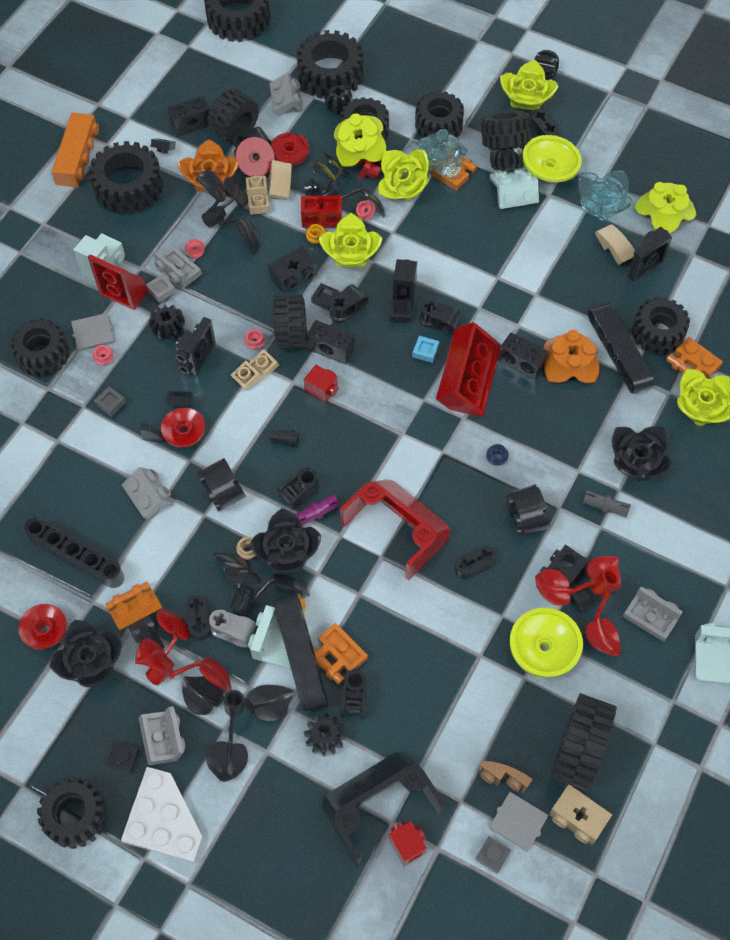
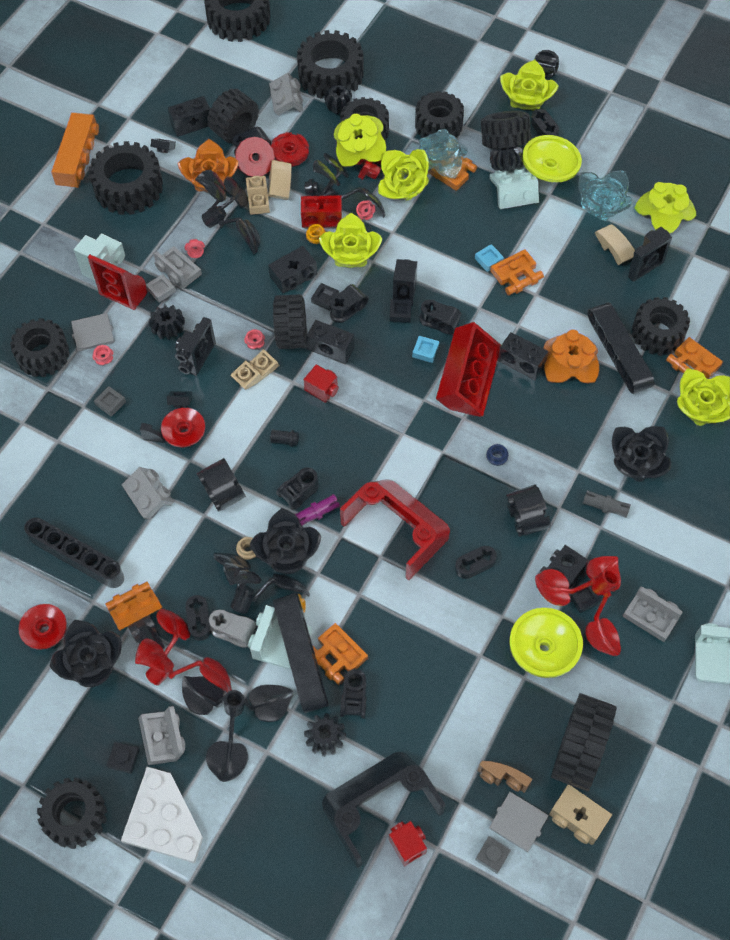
(488, 257): none -> medium azure plate
(513, 267): none -> orange plate

